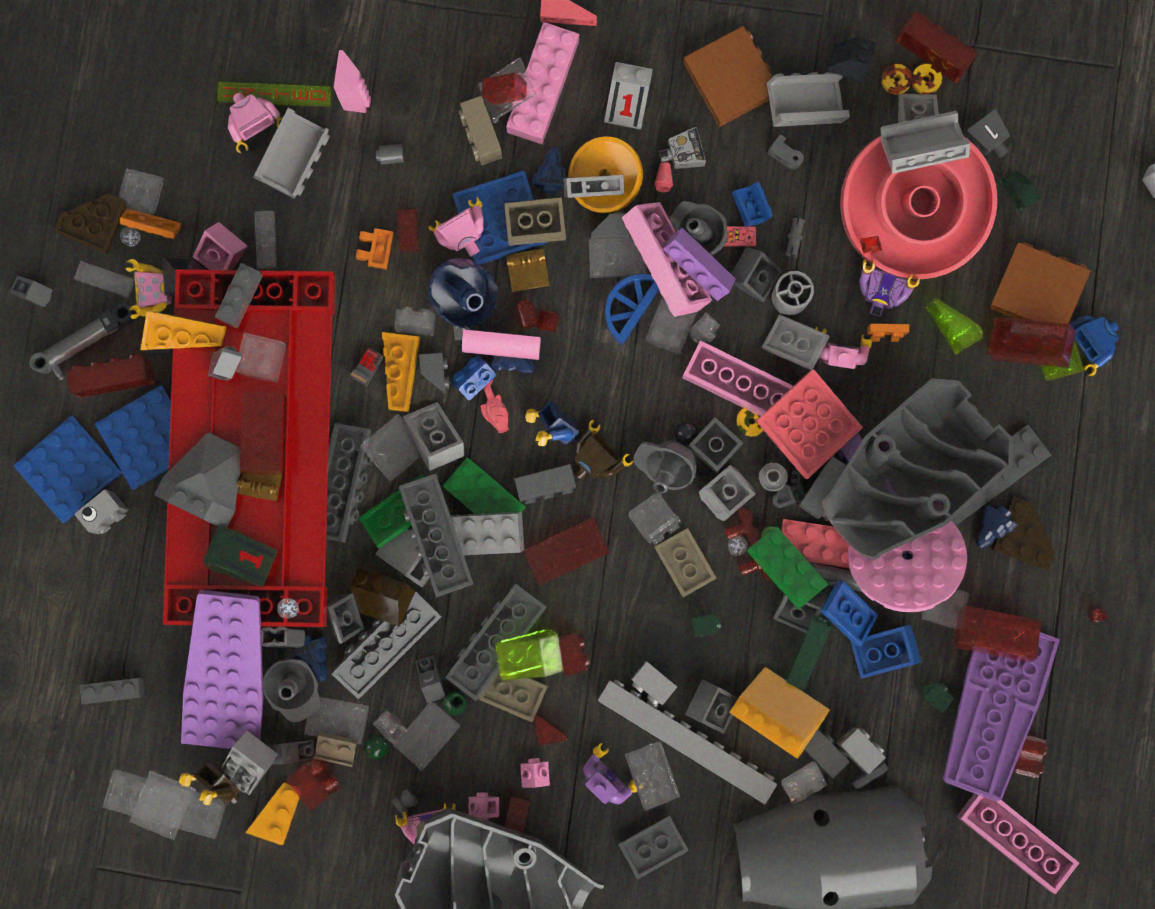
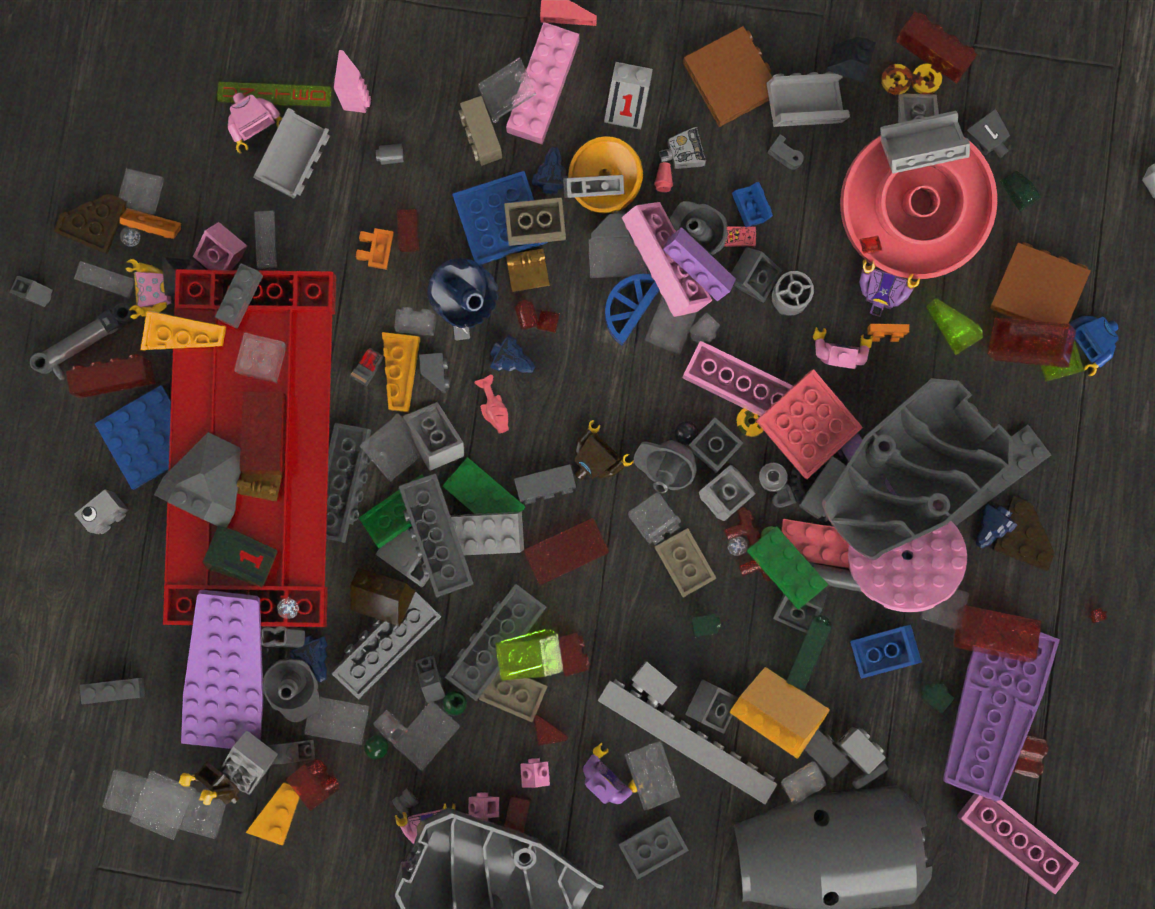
(68, 469): blue plate -> none
(224, 363): slope -> none
(335, 749): dark tan plate -> none
(344, 617): dark grey slope -> none
(461, 230): bright pink torso -> none
(473, 377): blue bracket -> none
(501, 344): bright pink brick -> none
(504, 88): clear red brick -> none
(556, 422): torso -> none
(795, 237): dark grey pin -> none
(795, 342): light grey tile -> none
(849, 613): blue tile -> none

